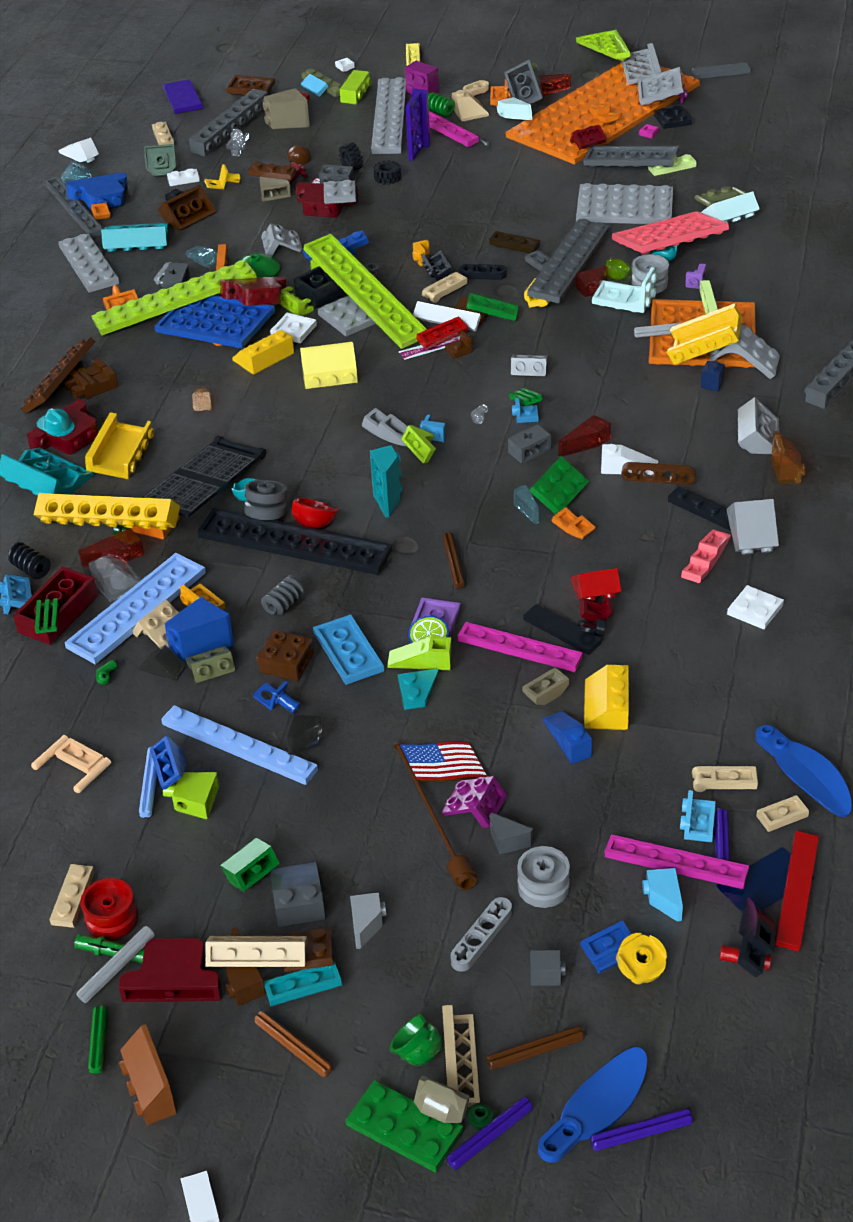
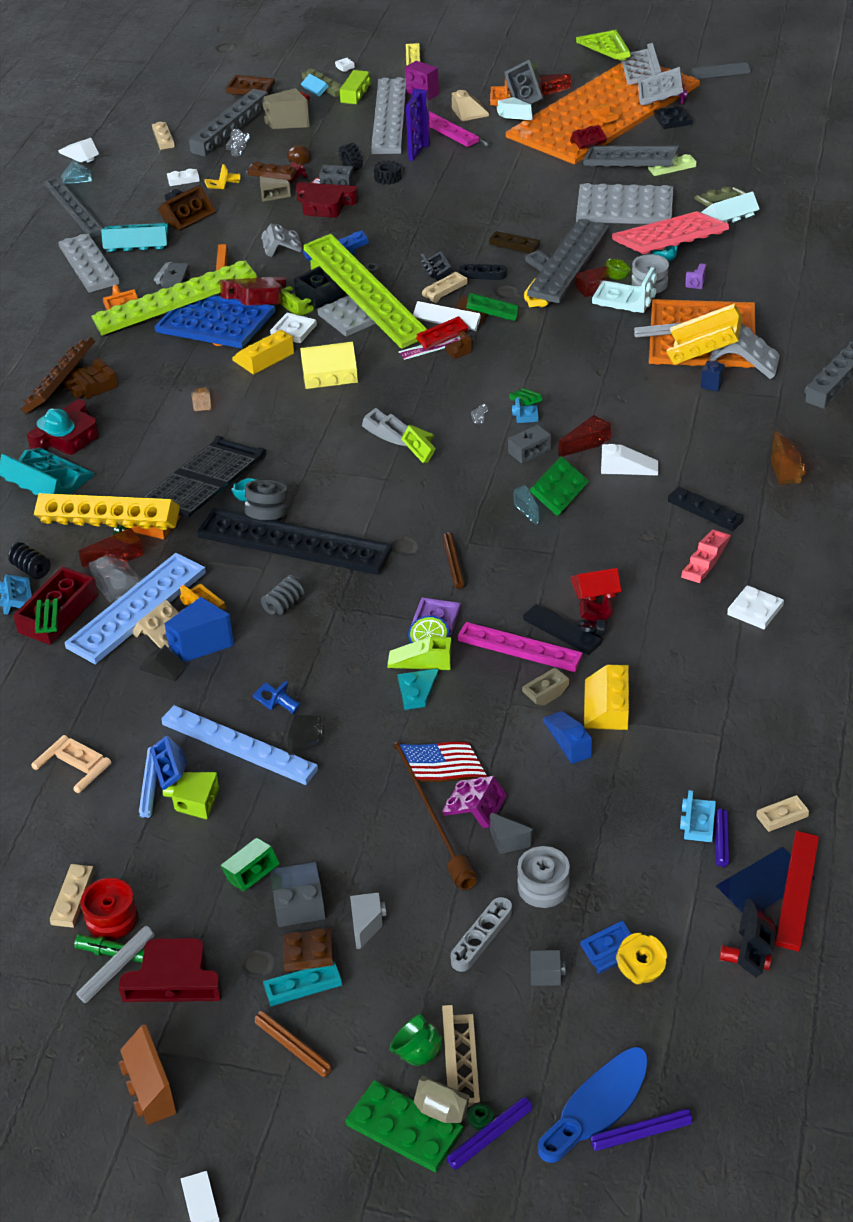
(97, 1040): green axle -> none
(99, 189): blue brick -> none
(100, 211): orange plate -> none
(104, 671): green arm -> none
(118, 448): yellow panel -> none
(160, 159): piece -> none
(182, 96): dark purple tile -> none
(202, 255): clear light blue slope -> none
(211, 663): olive bracket -> none
(244, 982): reddish brown slope -> none
(256, 951): fence -> none
(263, 265): green dish -> none
(285, 655): reddish brown brick -> none
(313, 513): red cylinder -> none
(339, 191): light grey plate -> none
(348, 649): dark azure plate -> none
(386, 478): teal slope -> none
(420, 248): light orange bracket -> none
(436, 428): dark azure bracket -> none
(440, 104): green piece -> none
(477, 87): tan plate -> none
(529, 365): bracket -> none
(535, 1047): reddish brown axle -> none
(575, 526): orange slope -> none
(649, 131): dark pink tile -> none
(658, 470): reddish brown beam -> none
(664, 892): medium azure slope -> none
(684, 862): dark pink plate -> none
(707, 297): yellowish green beam -> none
(724, 777): tan plate -> none
(753, 526): light grey slope -> none
(756, 427): light grey slope -> none
(808, 770): blue plant -> none

